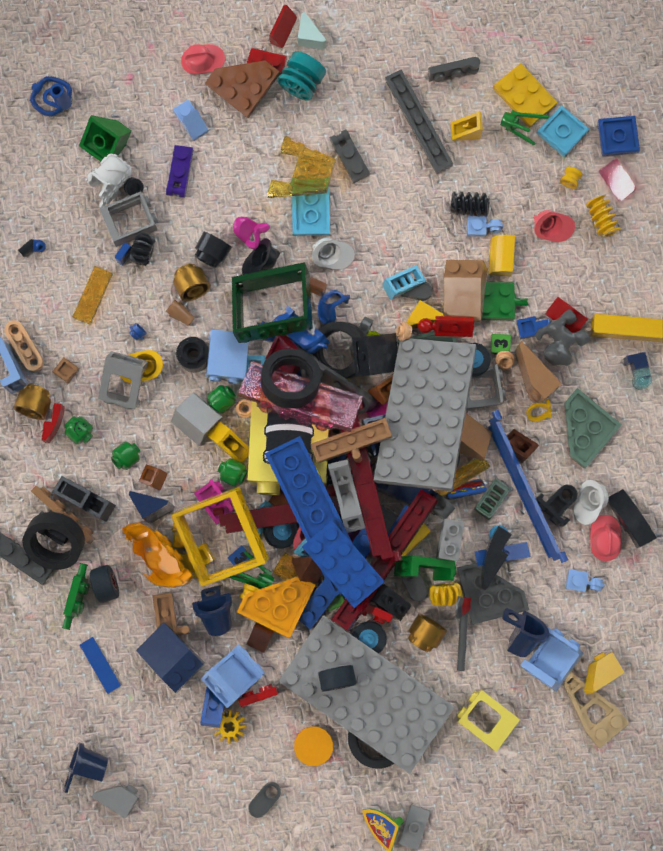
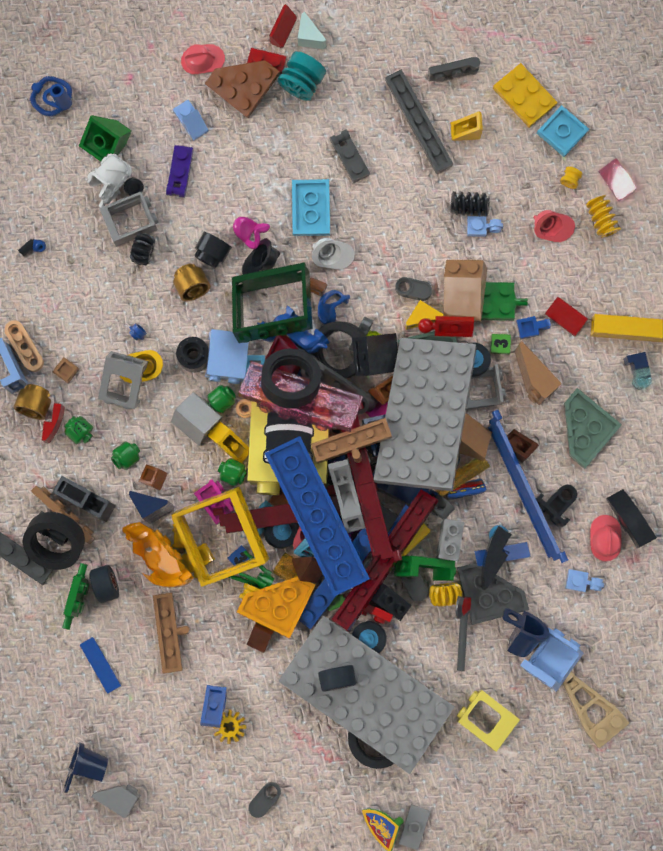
(92, 295): clear yellow tile -> none
(123, 254): blue tile -> none
(170, 657): dark blue slope -> none
(180, 313): medium nougat cone -> none
(214, 611): dark blue container -> none
(233, 676): light blue panel -> none
(265, 692): red plate -> none
(310, 175): clear yellow wing -> none
(313, 746): light orange tile -> none
(343, 564): blue plate -> none
(393, 288): medium azure slope -> none
(404, 331): light nougat plate -> none
(426, 633): pearl gold piece -> none
(482, 511): dark green slope -> none
(501, 255): yellow brick -> none
(504, 359): light nougat plate -> none
(511, 122): green plant -> none
(547, 414): yellow piece -> none
(558, 351): dark grey animal -> none
(590, 501): white piece -> none
(602, 672): yellow slope -> none
(618, 136): blue plate -> none

